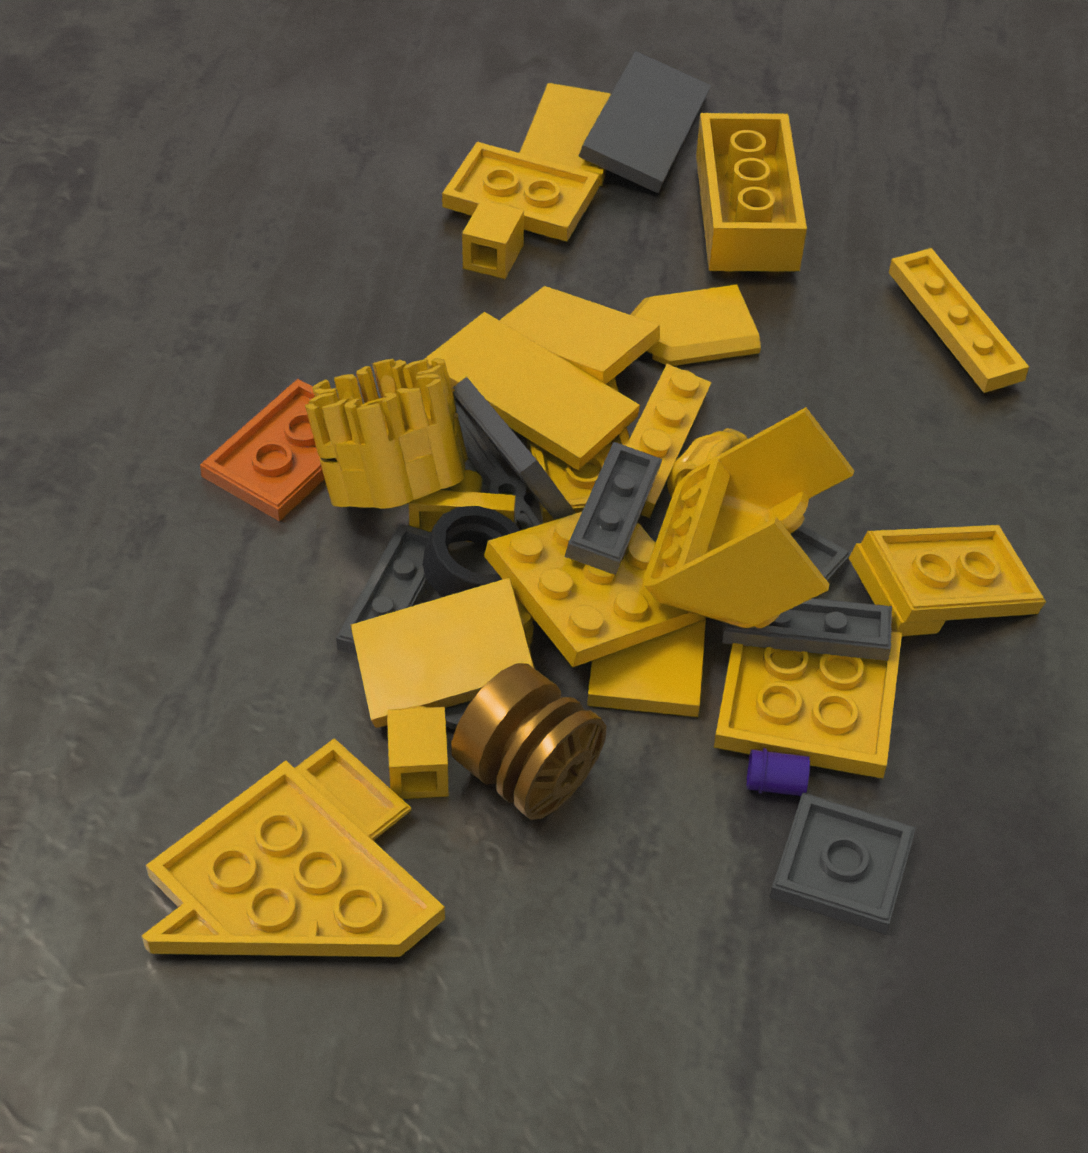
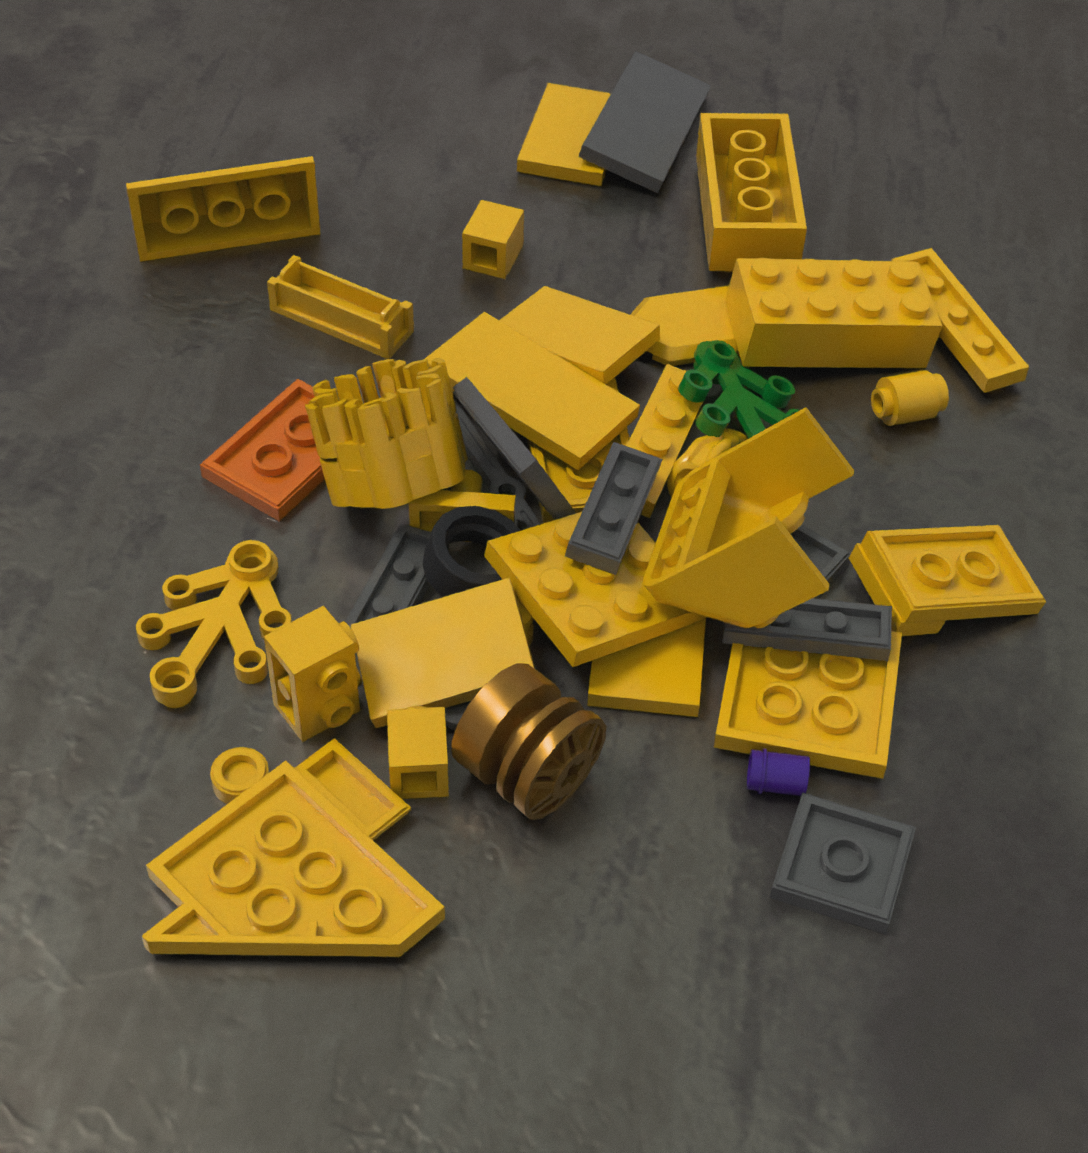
(224, 208): none -> yellow slope
(236, 772): none -> yellow tile
(247, 569): none -> yellow plant
(314, 672): none -> yellow brick
(341, 308): none -> yellow container
(547, 191): yellow plate -> none
(719, 364): none -> green plant
(831, 313): none -> yellow brick
(909, 397): none -> yellow brick

